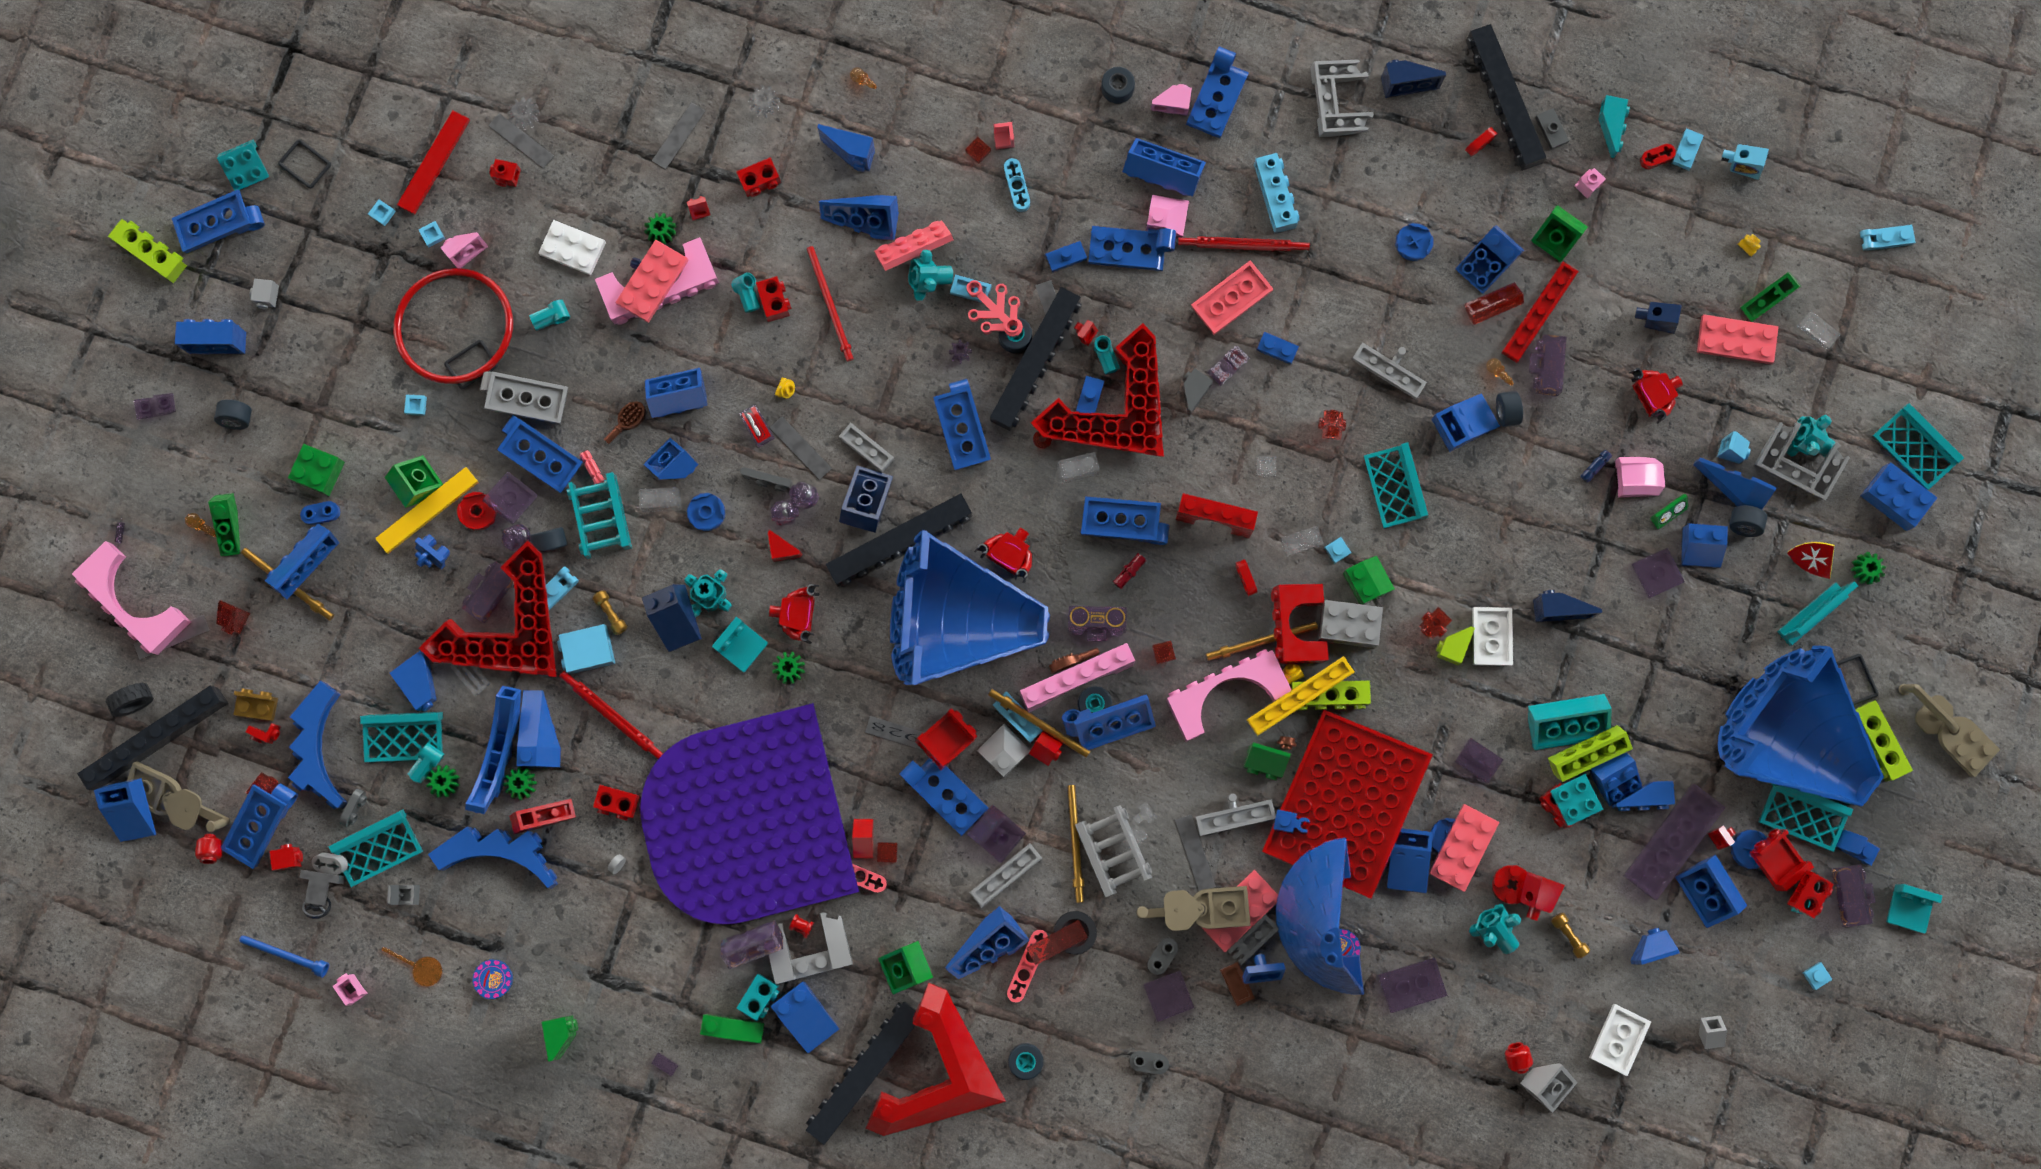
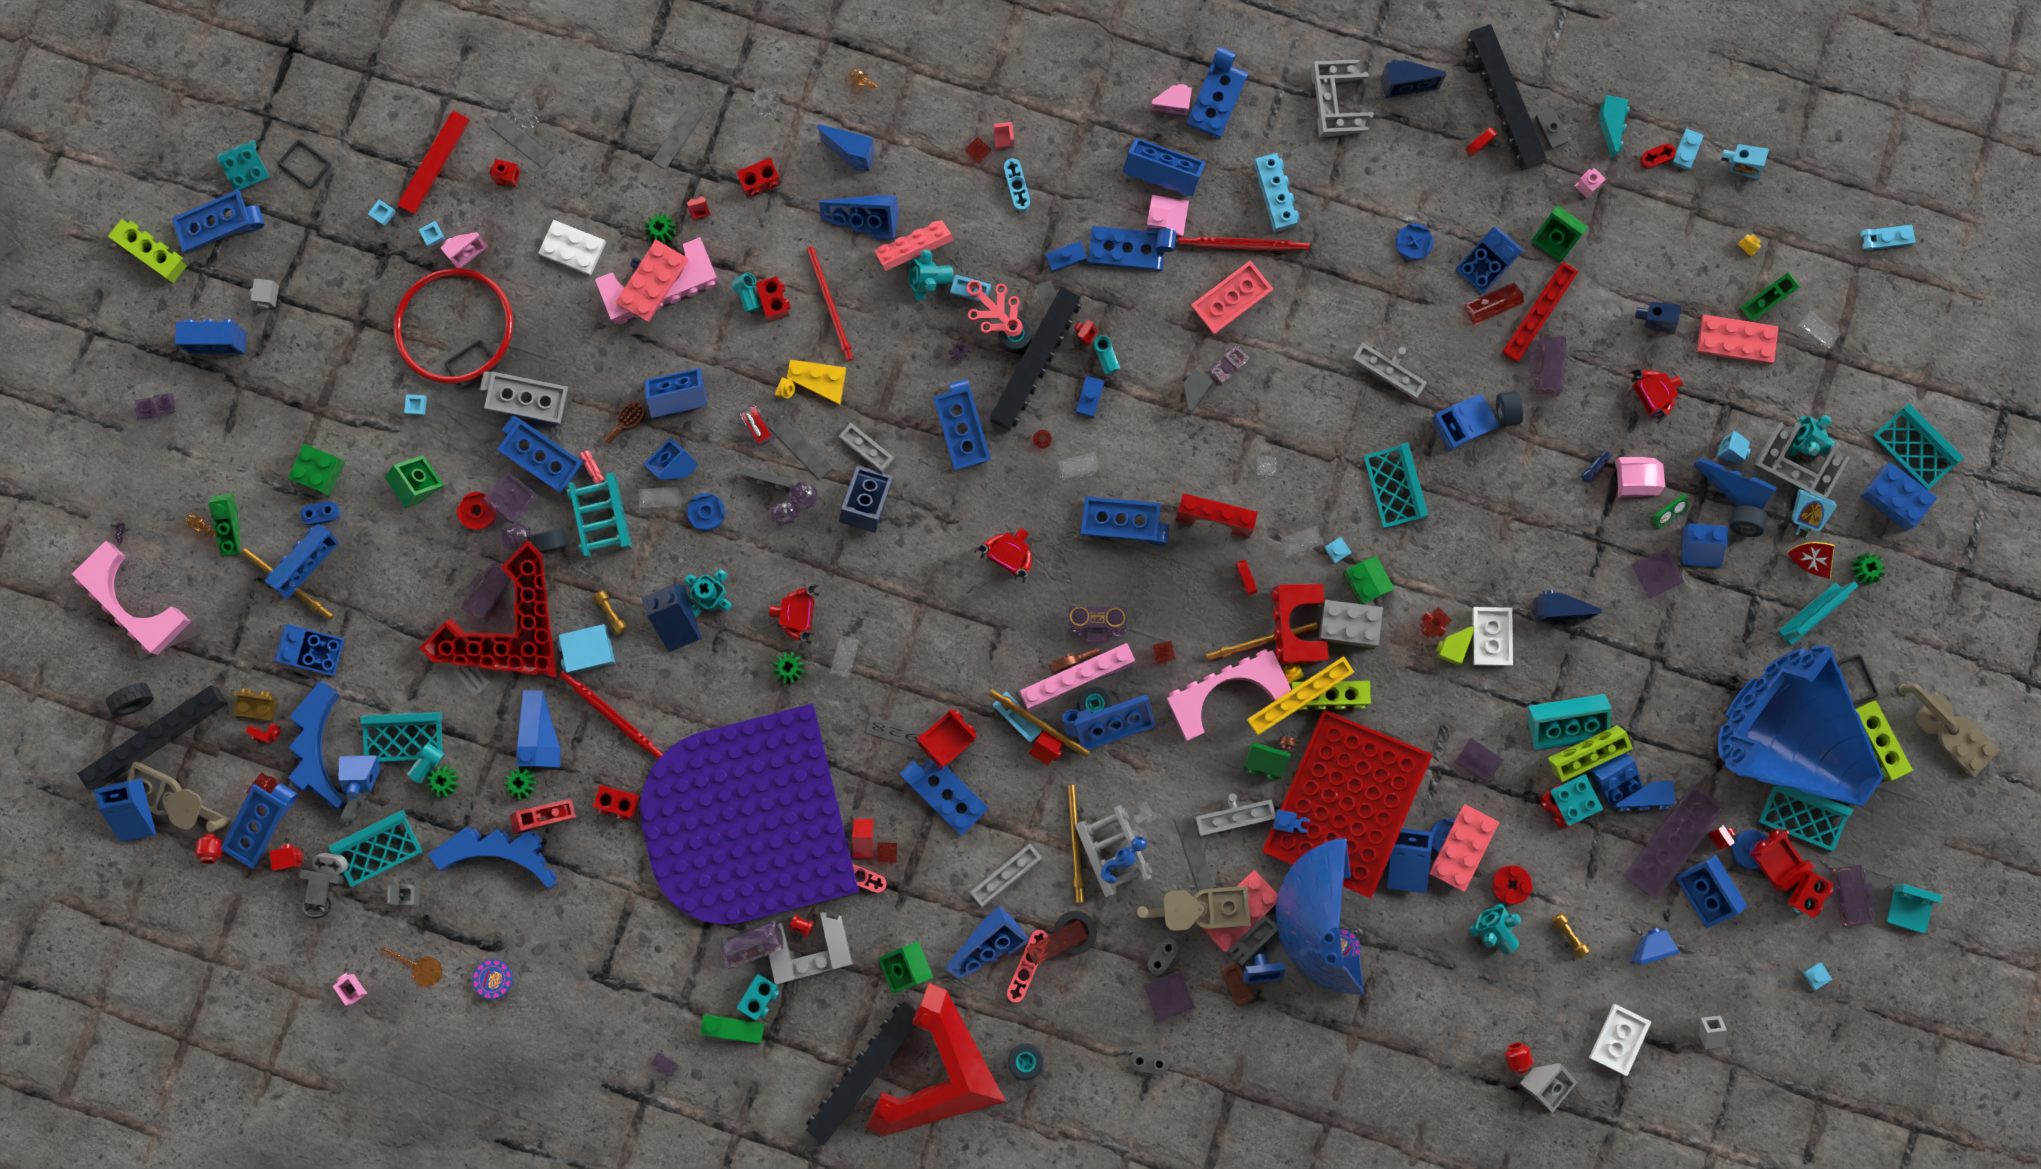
(231, 617): clear red slope -> none
(232, 414): black wheel -> none
(308, 649): none -> blue slope
(318, 967): blue piece -> none
(357, 774): none -> torso
(416, 681): blue slope -> none
(427, 510): yellow tile -> none
(428, 555): blue hips -> none
(498, 751): blue arch -> none
(554, 313): teal piece -> none
(556, 590): medium azure plate -> none
(559, 1035): green slope -> none
(616, 864): light grey tile -> none
(740, 644): teal bracket -> none
(781, 549): red slope -> none
(805, 1017): blue slope -> none
(819, 378): none -> yellow wing
(845, 656): none -> clear plate
(897, 540): black brick -> none
(956, 614): blue cone -> none
(996, 833): clear purple slope -> none
(1003, 750): light grey slope -> none
(1118, 78): black wheel -> none
(1124, 858): none -> blue piece
(1129, 571): dark red pin -> none
(1140, 425): red wedge -> none
(1277, 348): blue plate -> none
(1332, 424): clear red brick -> none
(1412, 985): clear purple tile -> none
(1495, 366): clear orange bar -> none
(1540, 894): red torso -> none
(1811, 512): none -> torso
(1857, 847): blue slope -> none

